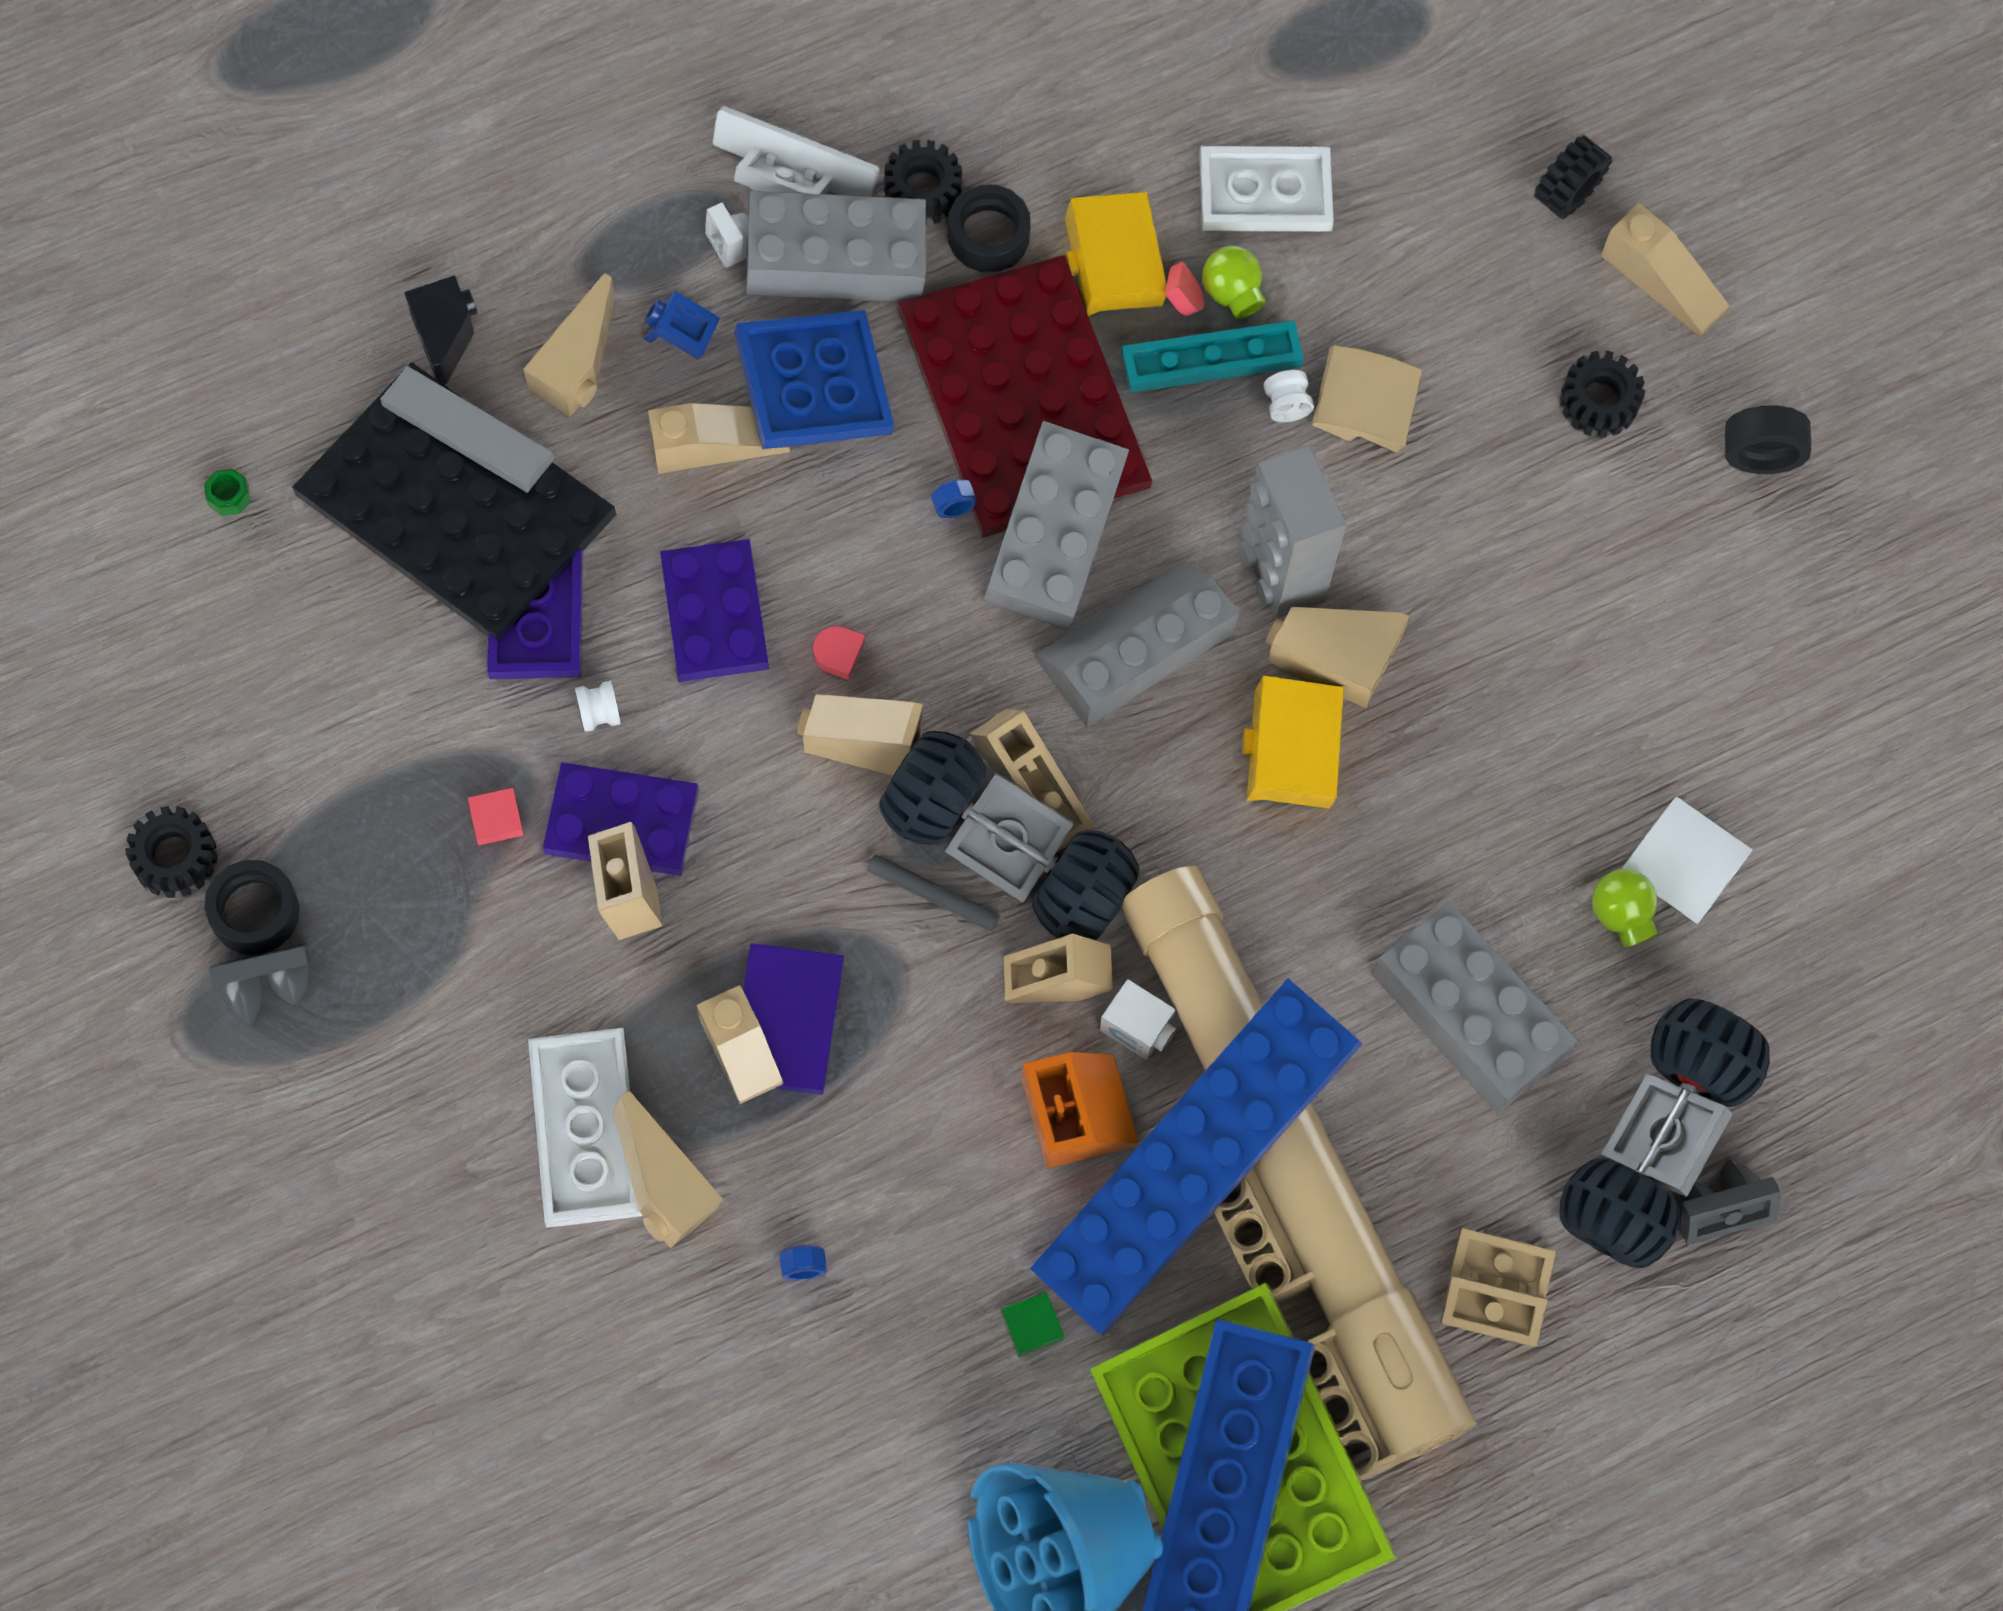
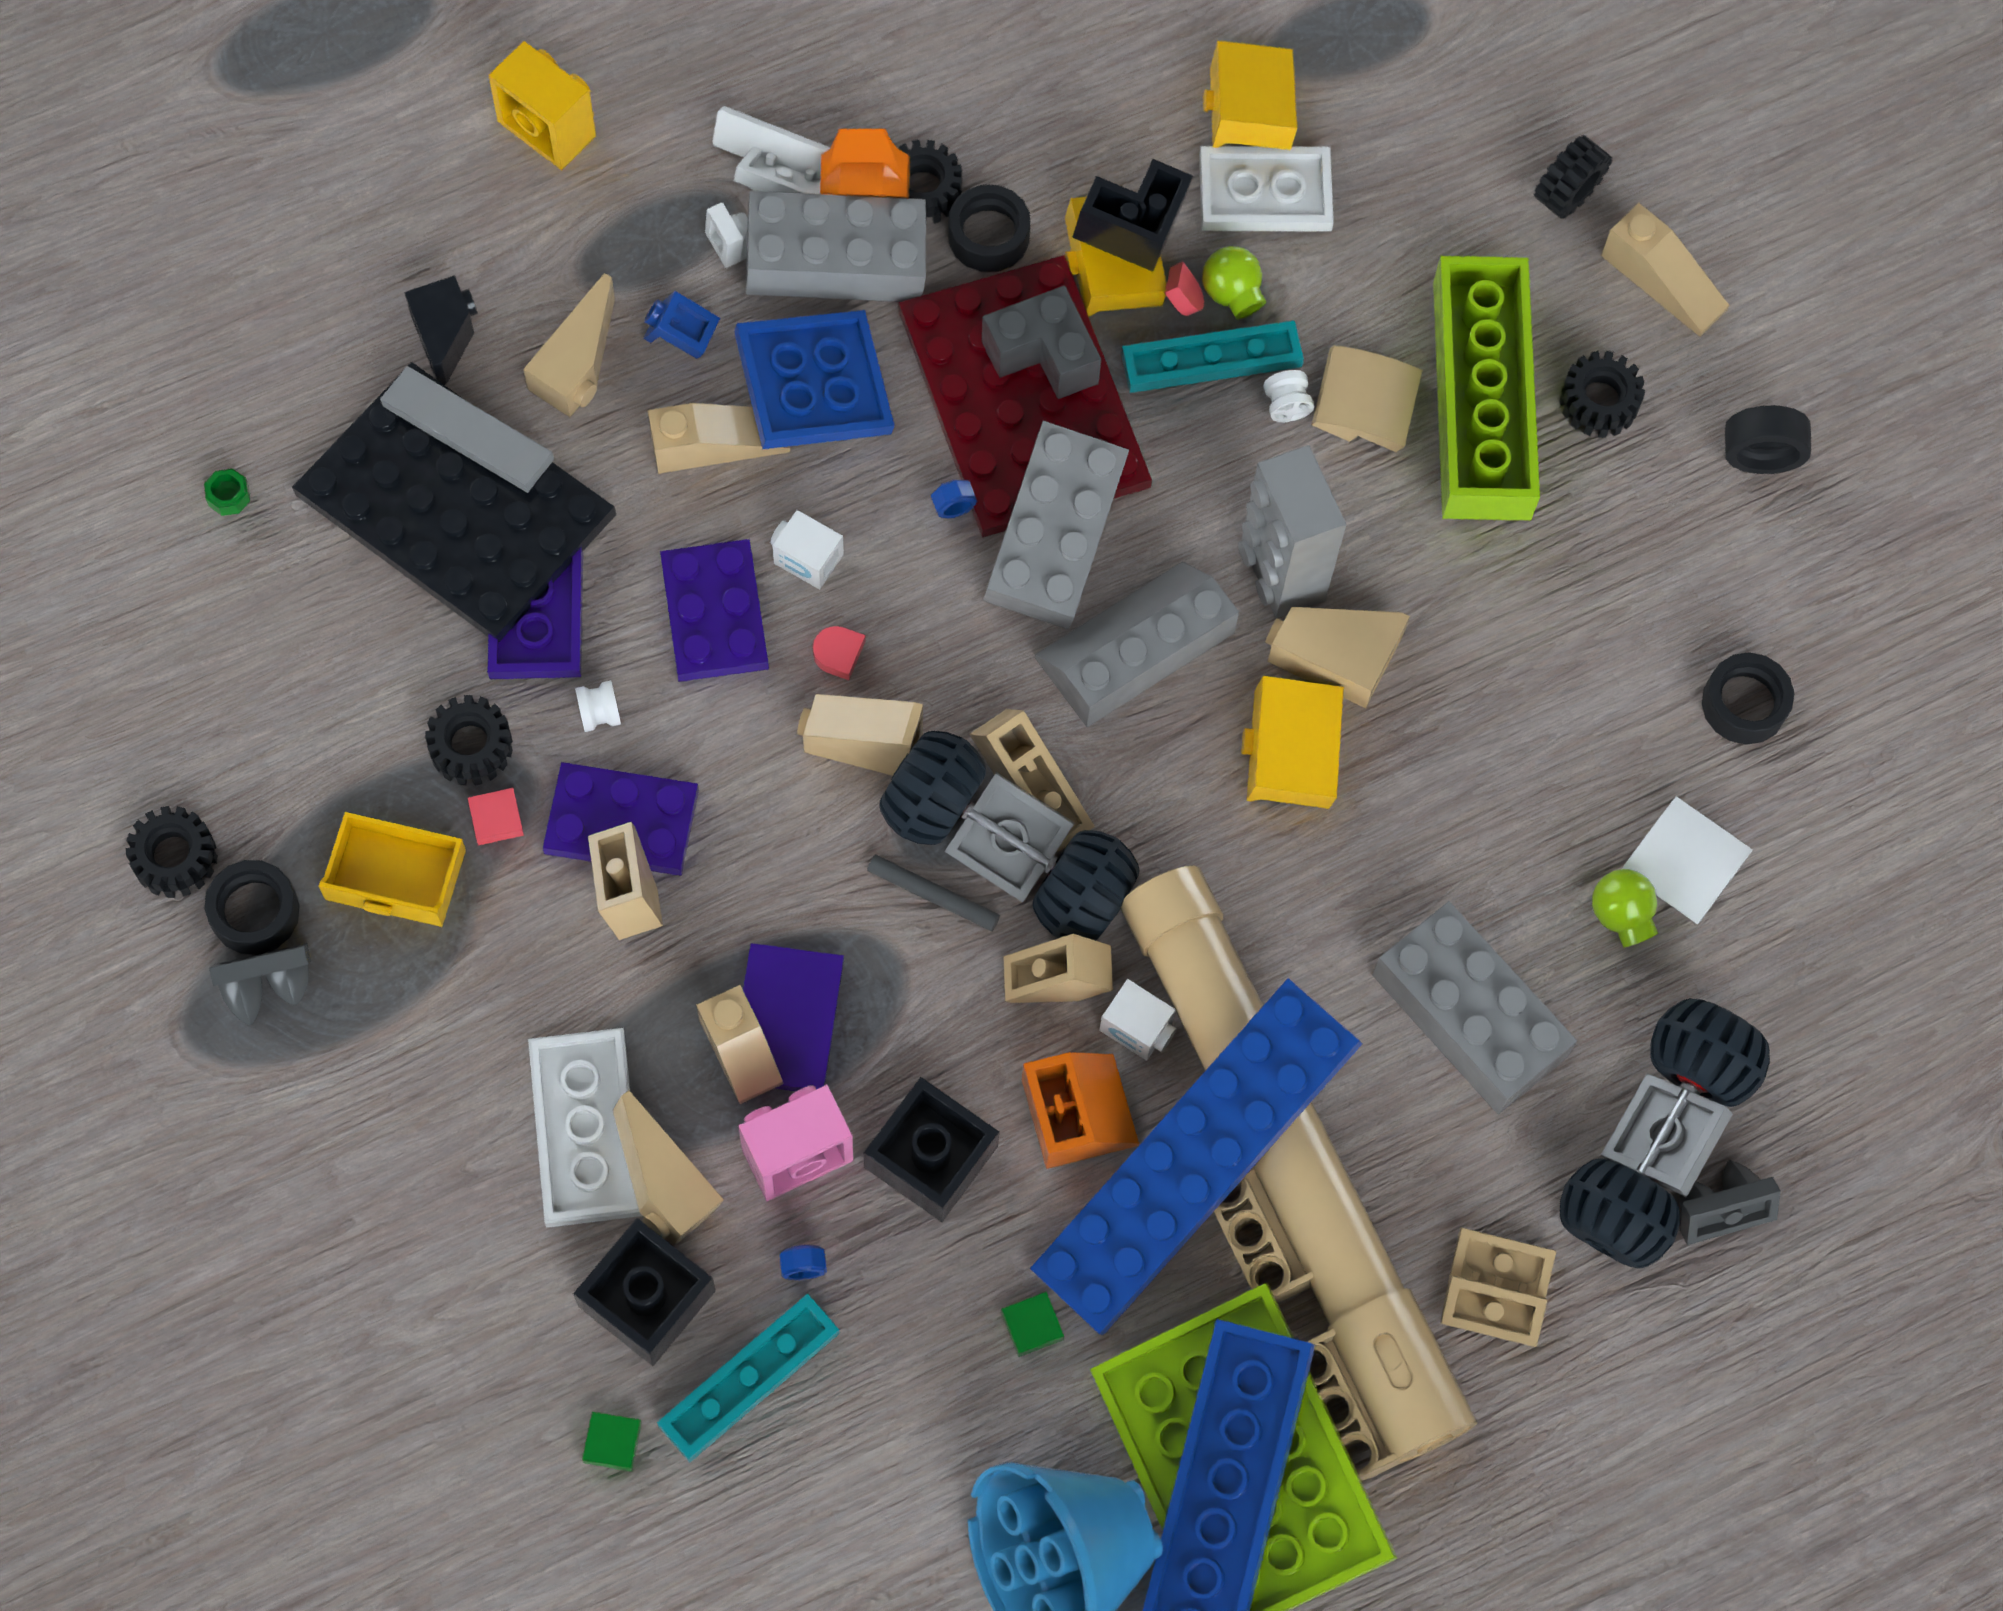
(393, 869): none -> yellow container
(460, 716): none -> black tyre
(543, 104): none -> yellow brick
(612, 1441): none -> green tile
(644, 1291): none -> black brick
(748, 1378): none -> teal plate
(796, 1141): none -> bright pink brick
(807, 549): none -> white brick
(865, 165): none -> orange slope
(931, 1149): none -> black brick
(1047, 333): none -> dark grey brick
(1134, 222): none -> black brick
(1252, 96): none -> yellow container
(1486, 388): none -> lime brick
(1763, 670): none -> black tyre

